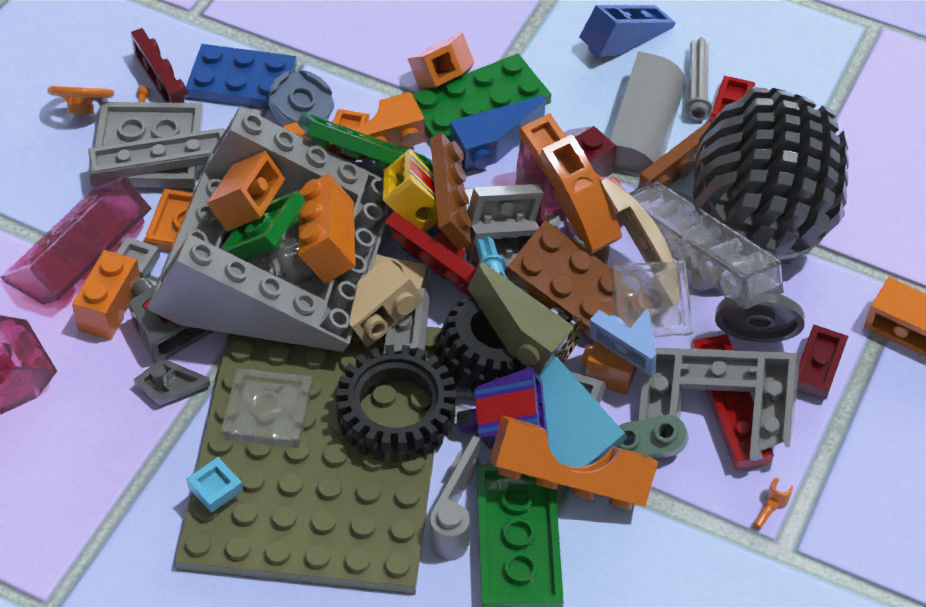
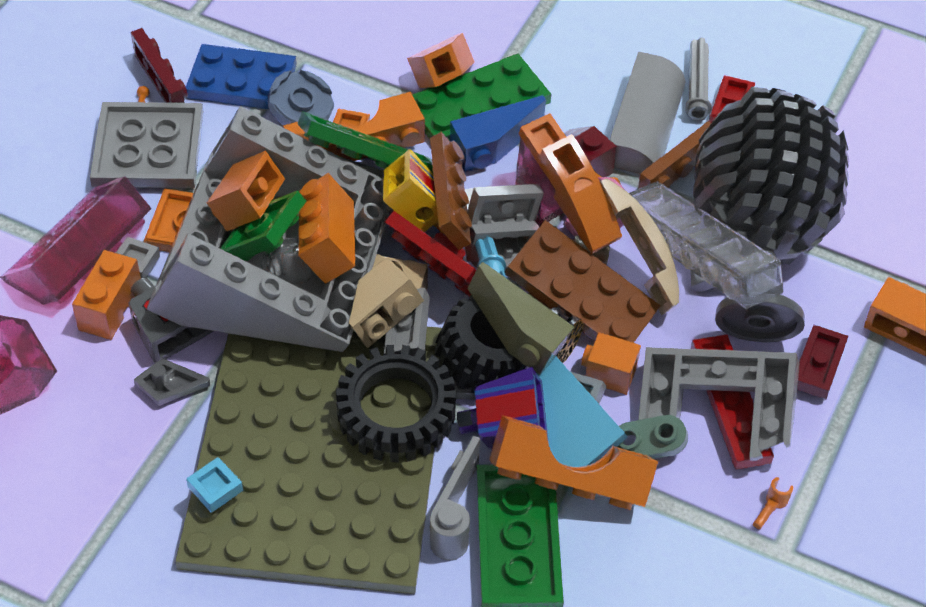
(80, 98): orange piece -> none
(152, 155): light grey tile -> none
(267, 408): clear plate -> none
(623, 27): blue slope -> none
(632, 344): light blue slope -> none
(655, 287): clear plate -> none

